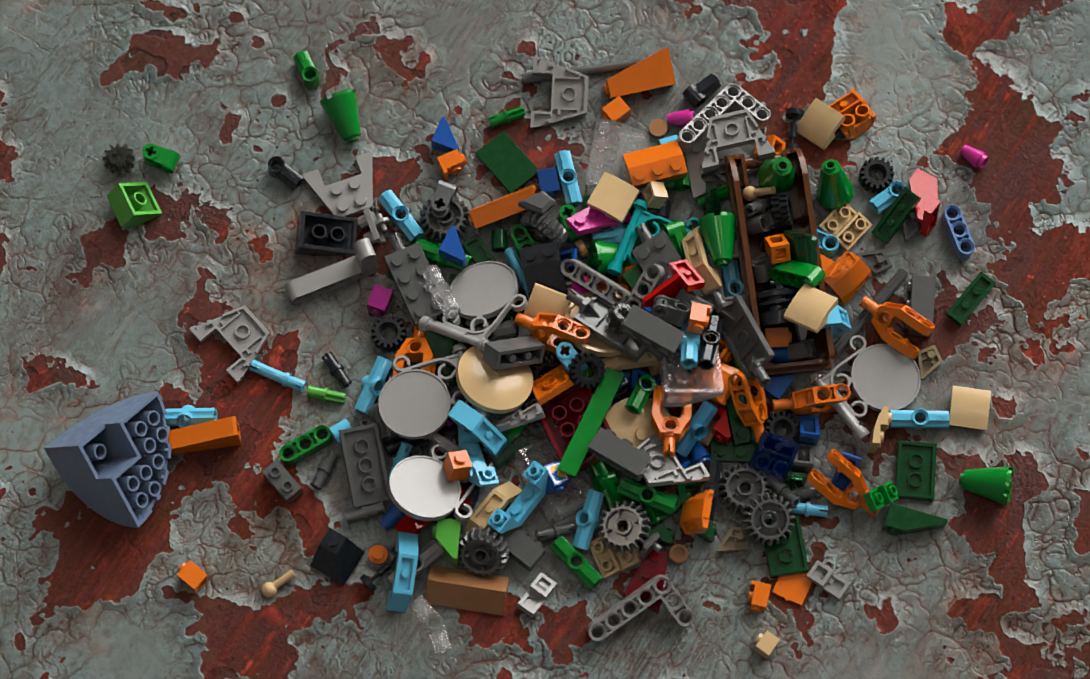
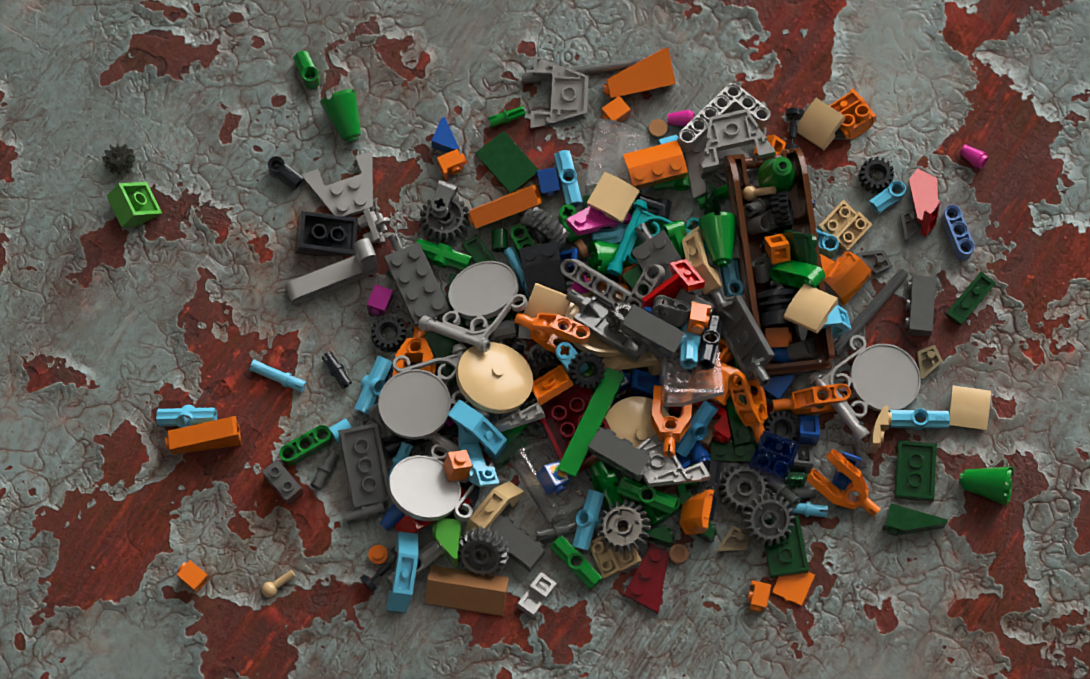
(117, 458): sand blue brick -> none
(162, 158): green piece -> none
(241, 332): light grey wing -> none
(326, 394): bright green axle -> none
(336, 556): black slope -> none
(407, 224): medium azure piece -> none
(426, 614): clear piece -> none
(441, 292): clear piece -> none
(452, 249): blue slope -> none
(513, 352): dark grey brick -> none
(524, 503): medium azure slope -> none
(538, 203): dark grey piece -> none
(639, 606): light grey beam -> none
(640, 394): green piece -> none
(650, 544): dark grey piece -> none
(655, 194): tan plate -> none
(698, 93): black piece -> none
(766, 643): tan plate -> none
(828, 580): light grey slope -> none
(833, 186): green cone -> none
(881, 496): green slope -> none
(885, 328): orange piece -> none
(896, 215): dark green plate -> none

